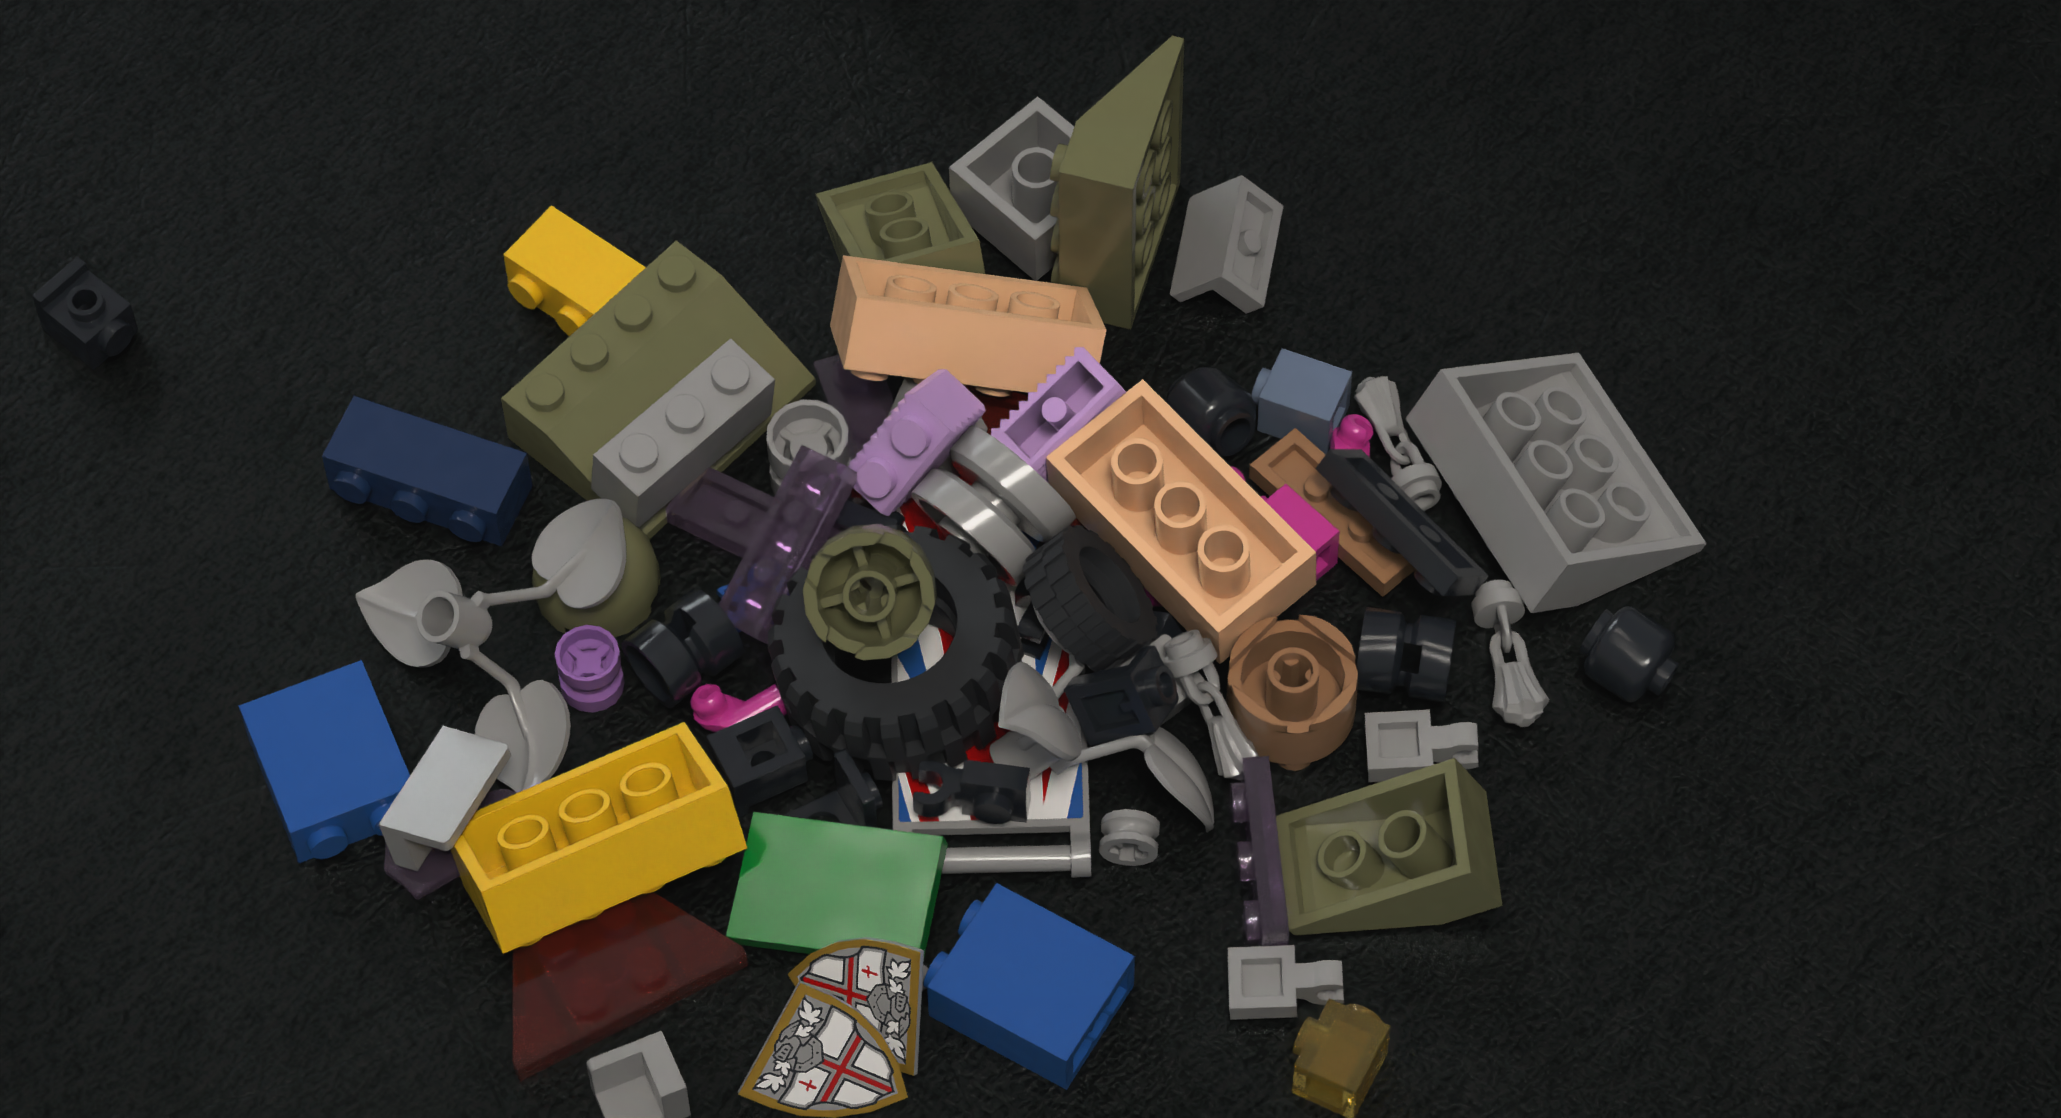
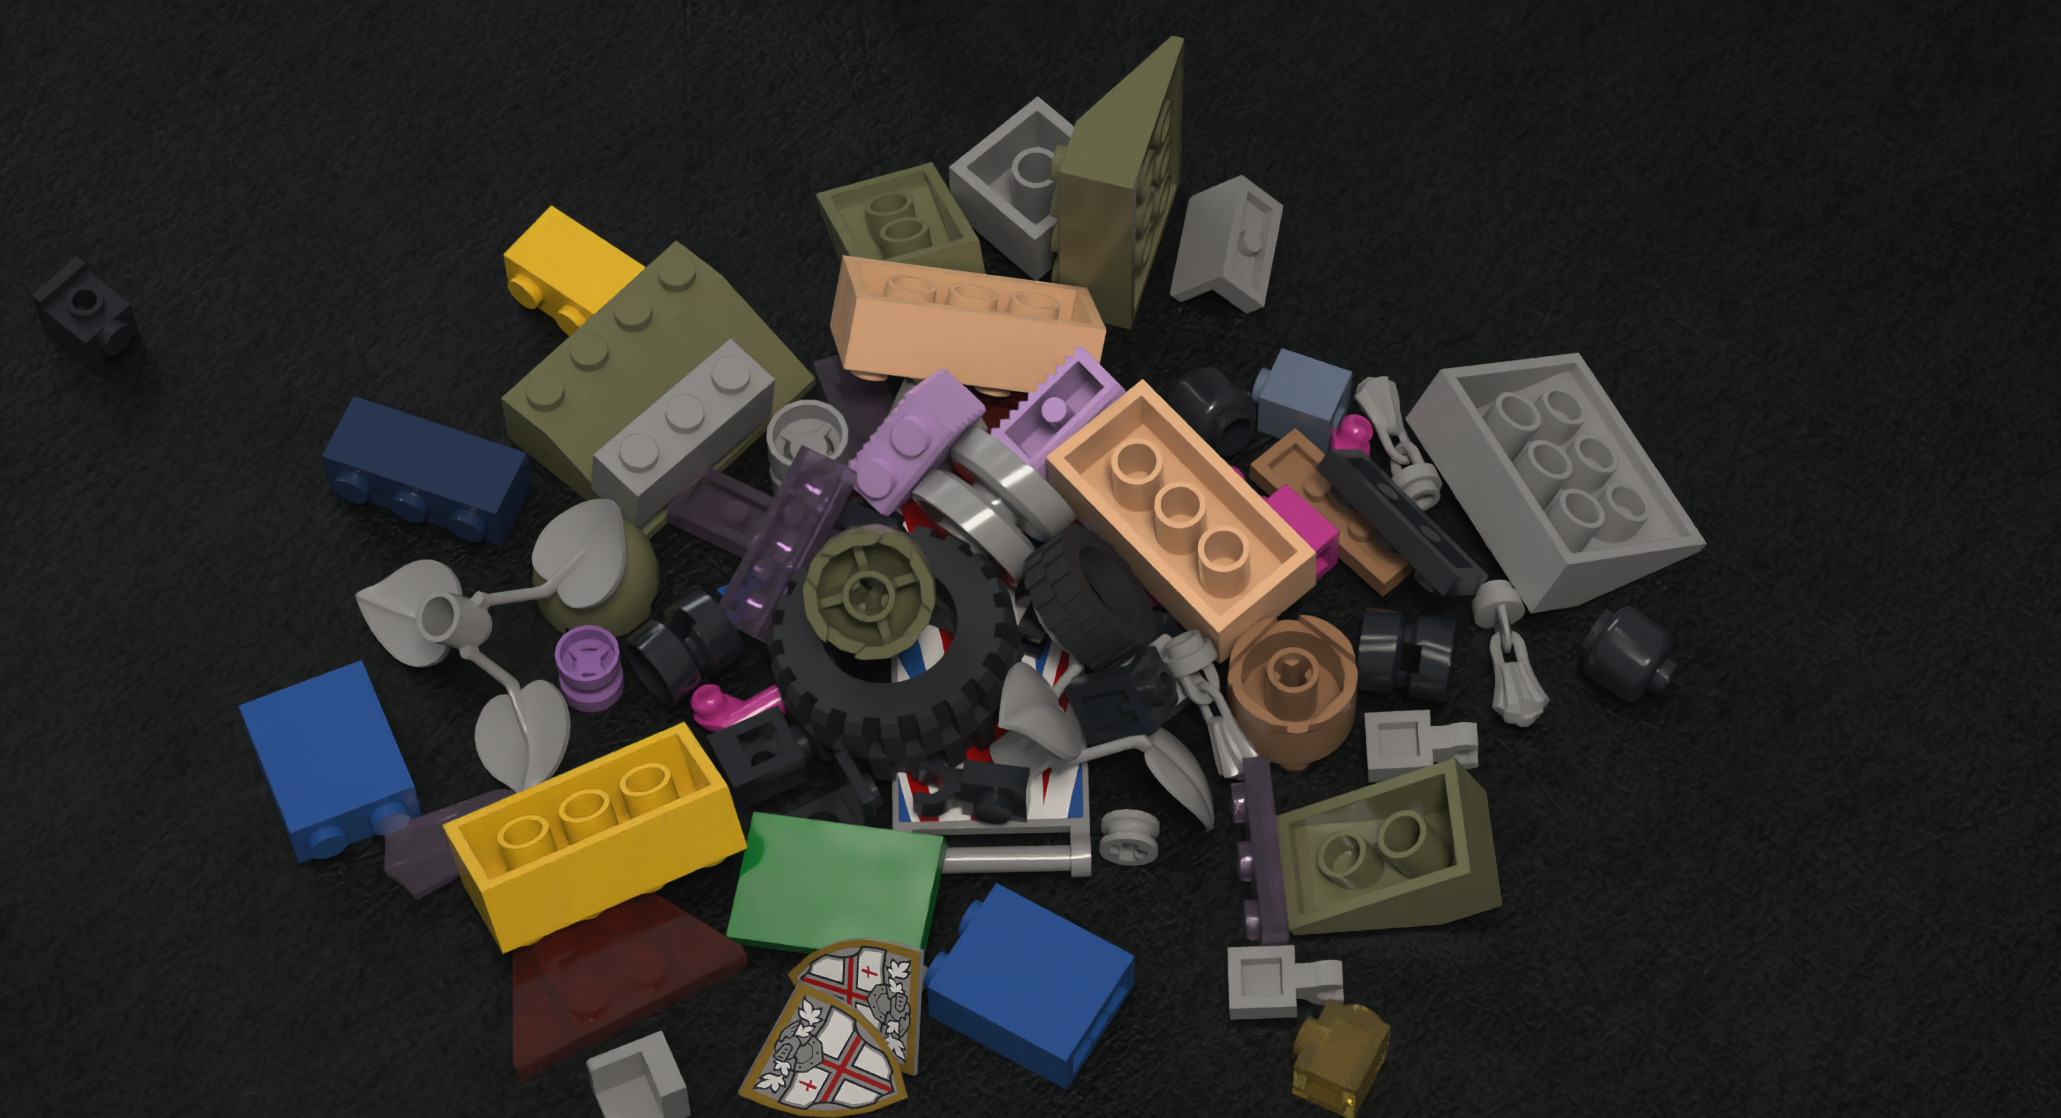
(441, 795): light grey panel -> none

